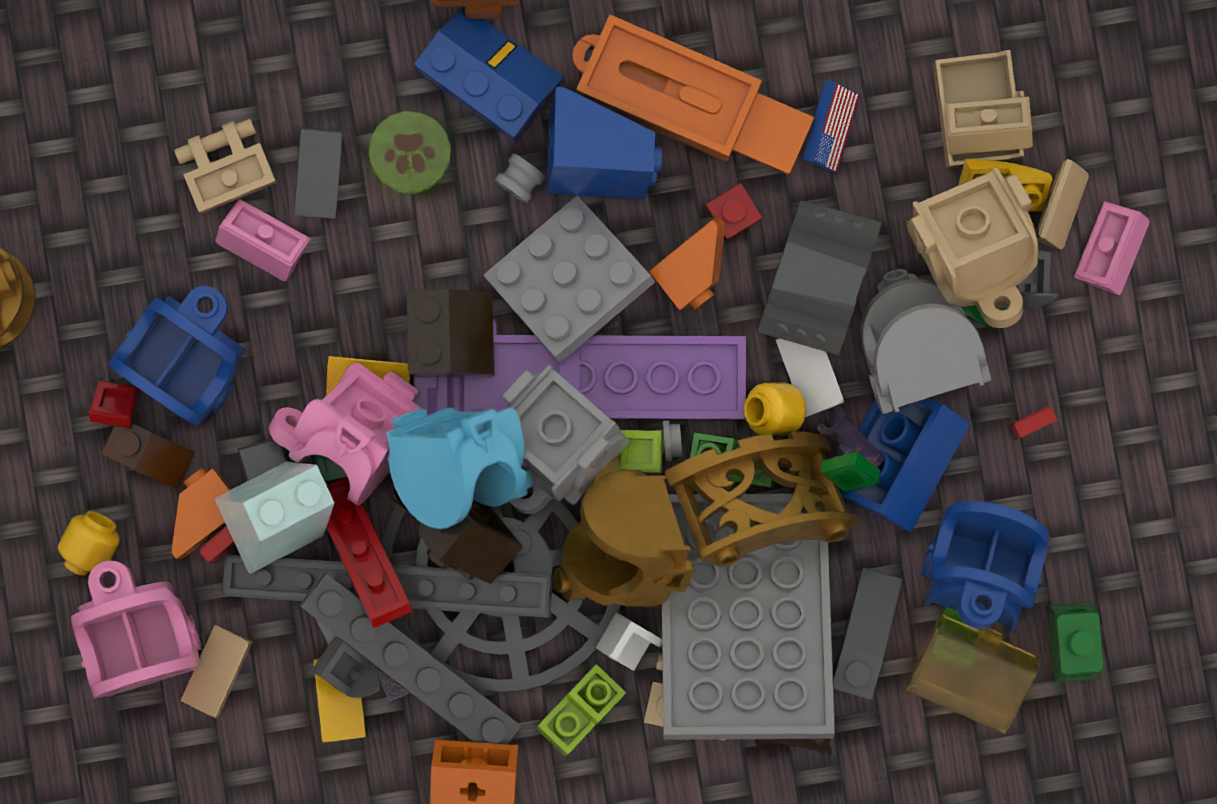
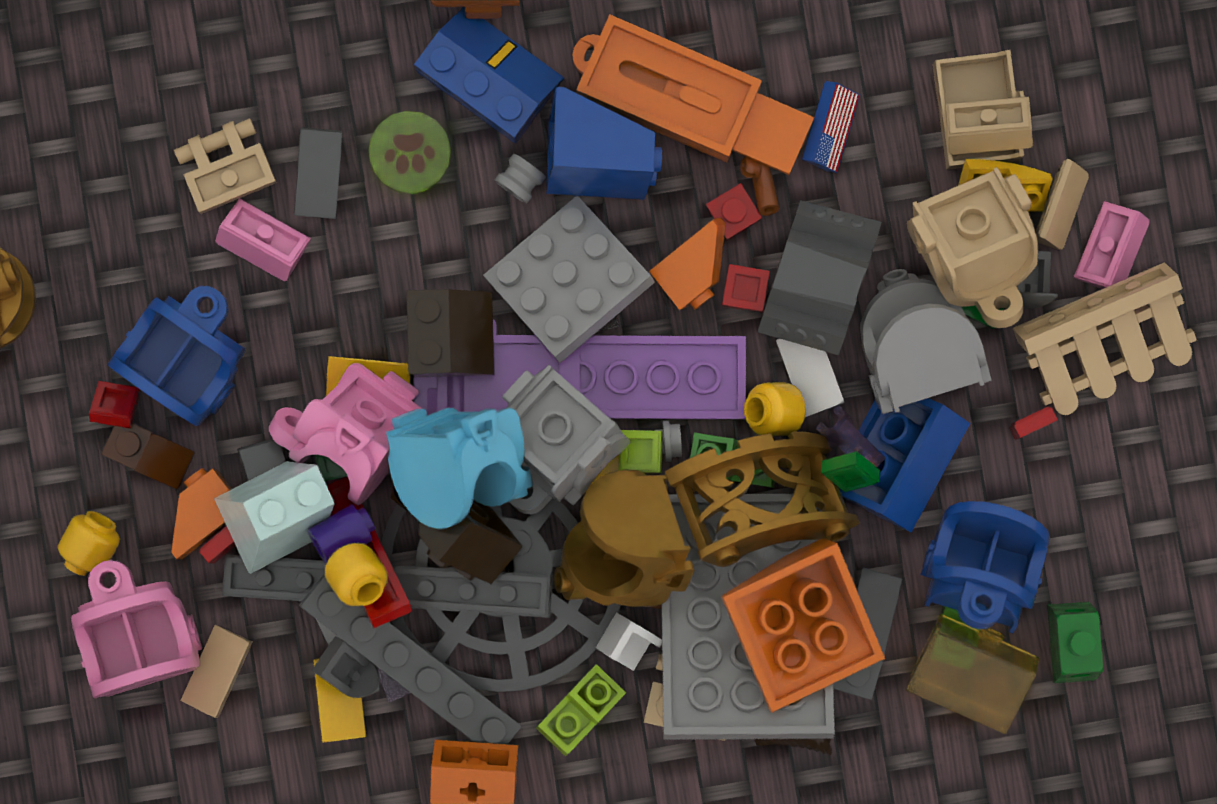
(341, 529): none -> dark purple brick
(356, 574): none -> yellow head
(745, 288): none -> red plate
(763, 185): none -> dark orange arm
(802, 624): none -> orange slope
(1080, 324): none -> tan fence

